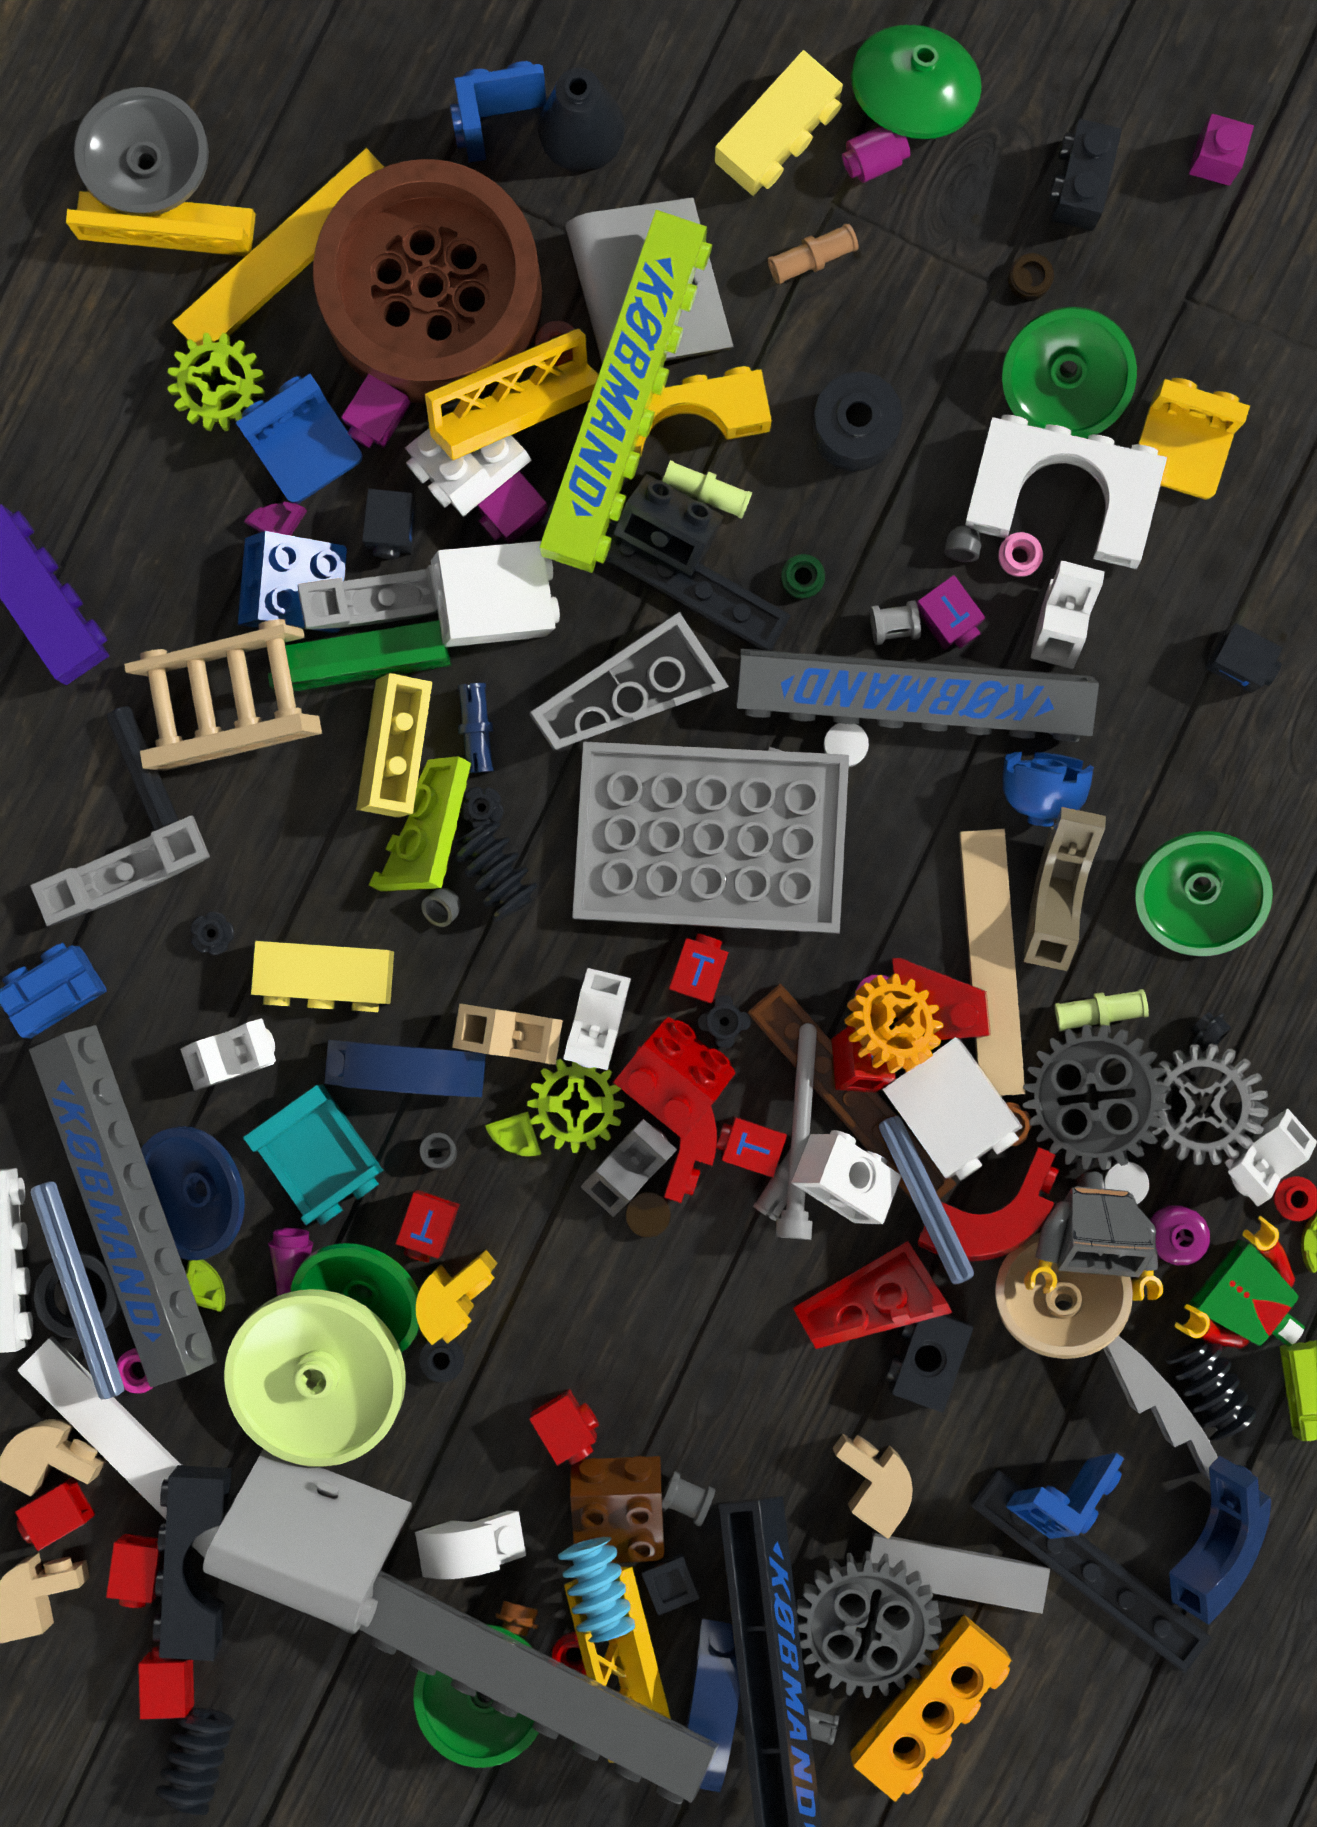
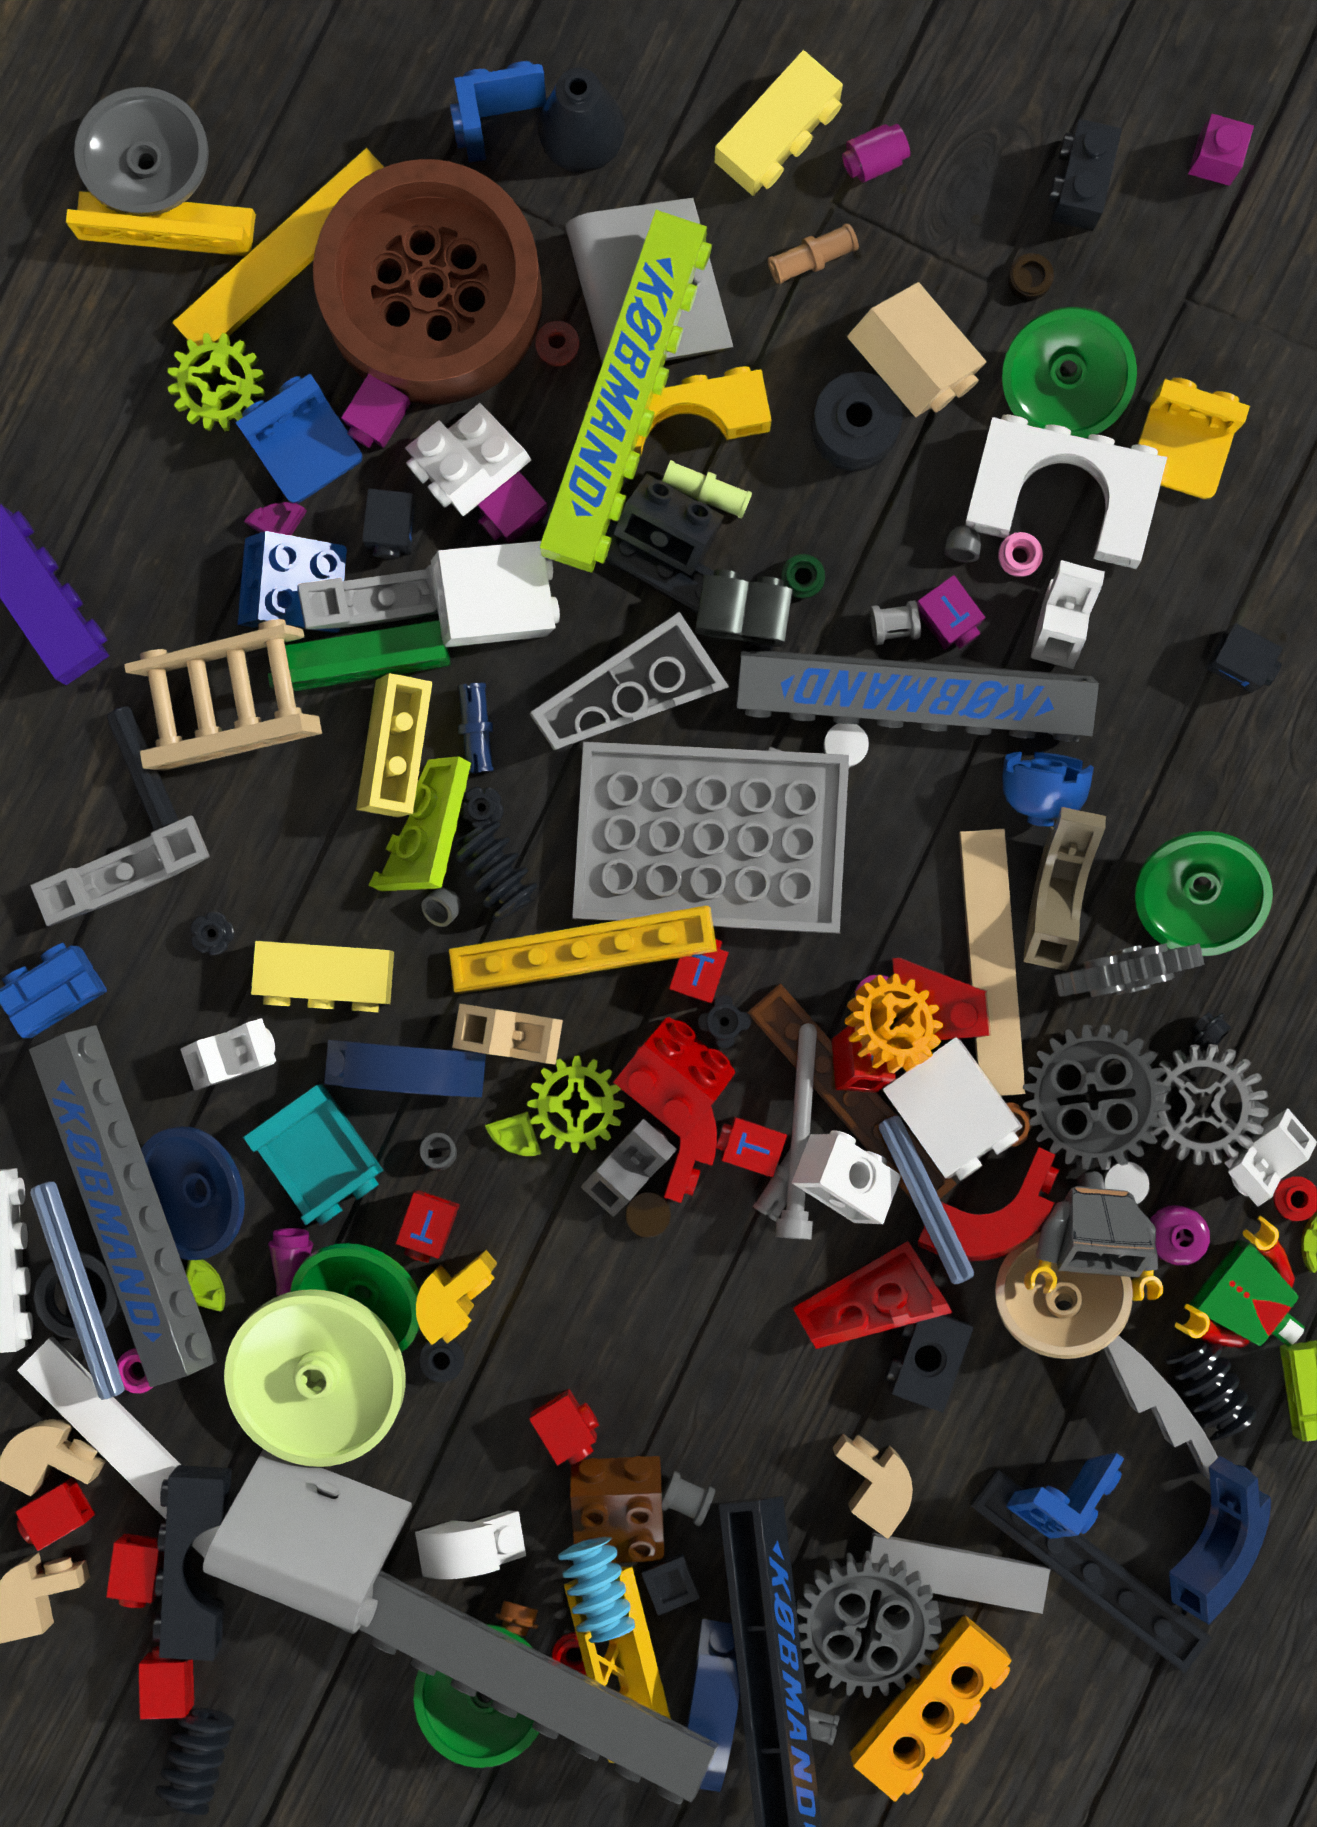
(512, 404): yellow fence -> none
(583, 949): none -> yellow tile
(597, 1019): white brick -> none
(744, 609): none -> pearl dark grey brick
(916, 81): green dish -> none
(917, 350): none -> tan brick
(1101, 1010): yellowish green pin -> none
(1129, 970): none -> dark grey gear

